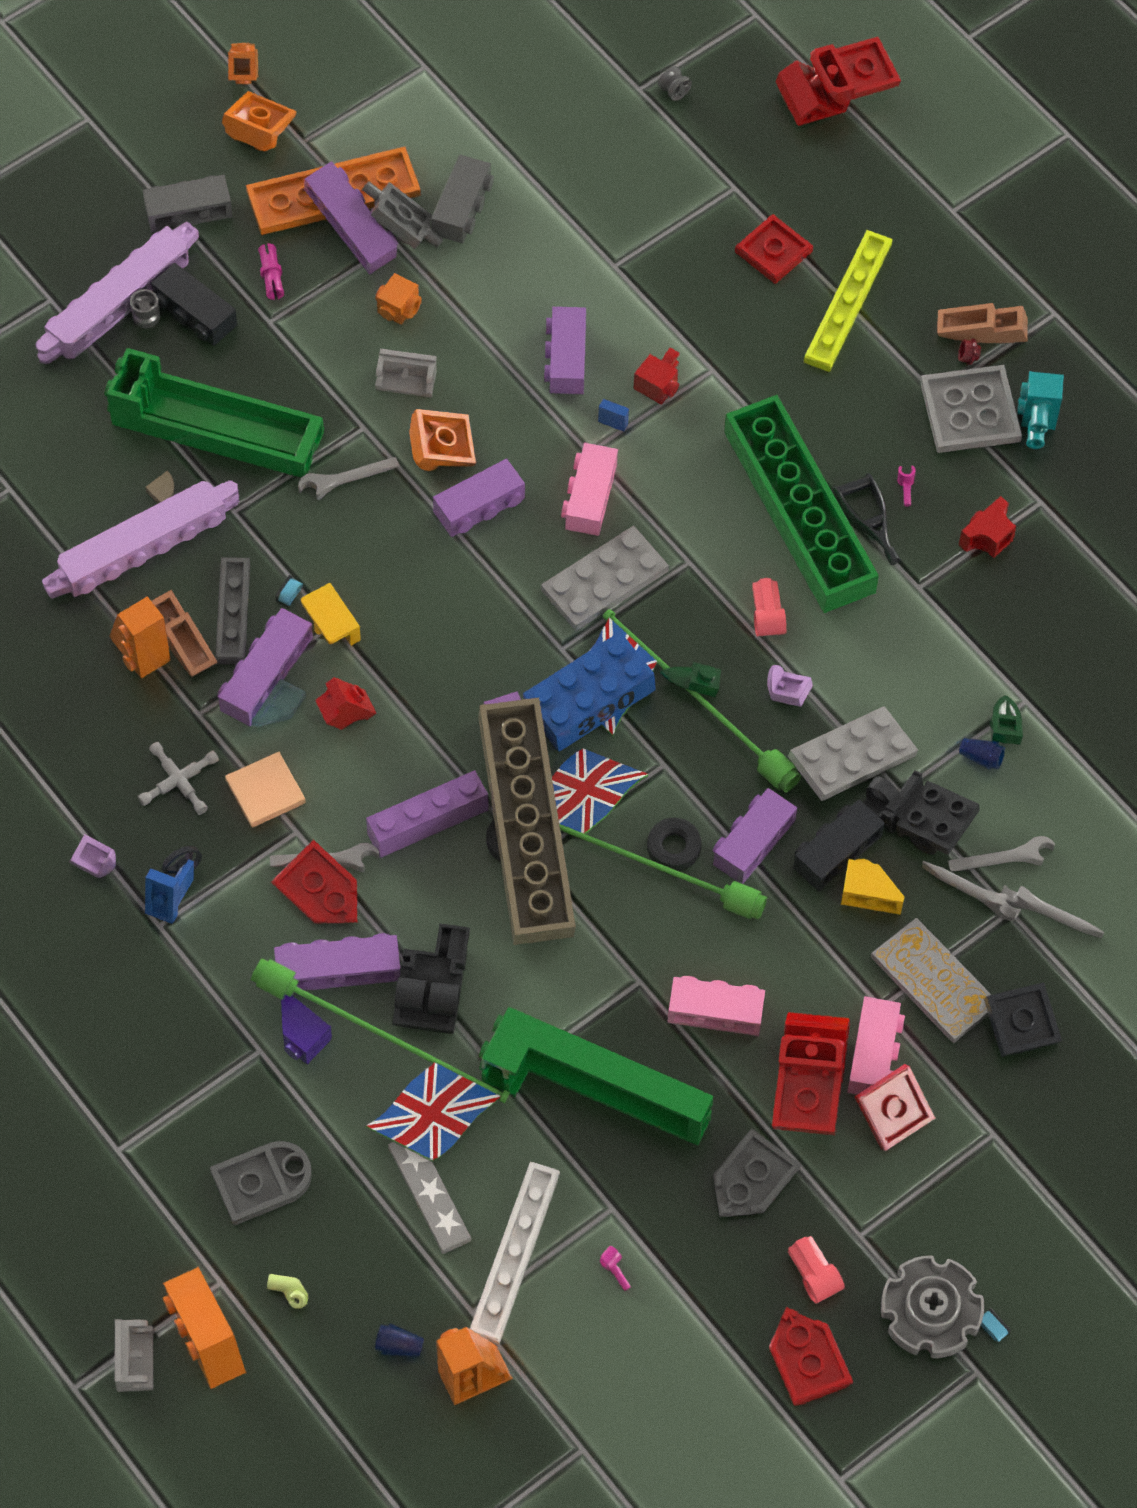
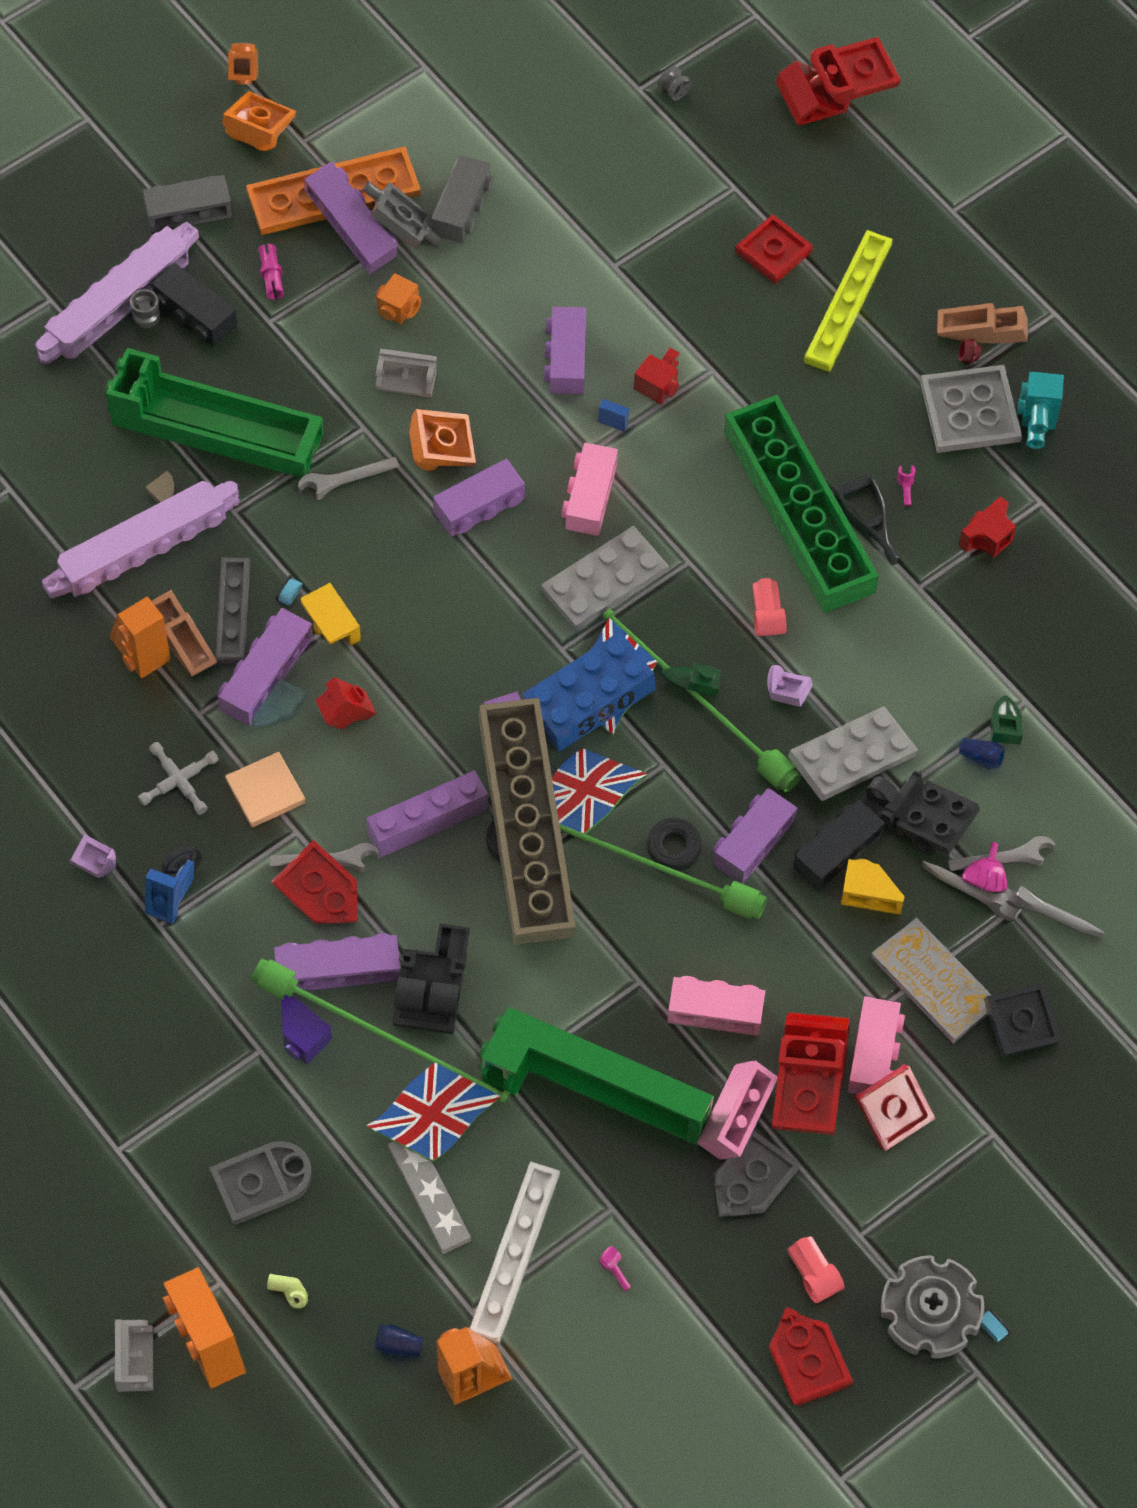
(737, 1110): none -> bright pink brick
(987, 872): none -> dark pink piece

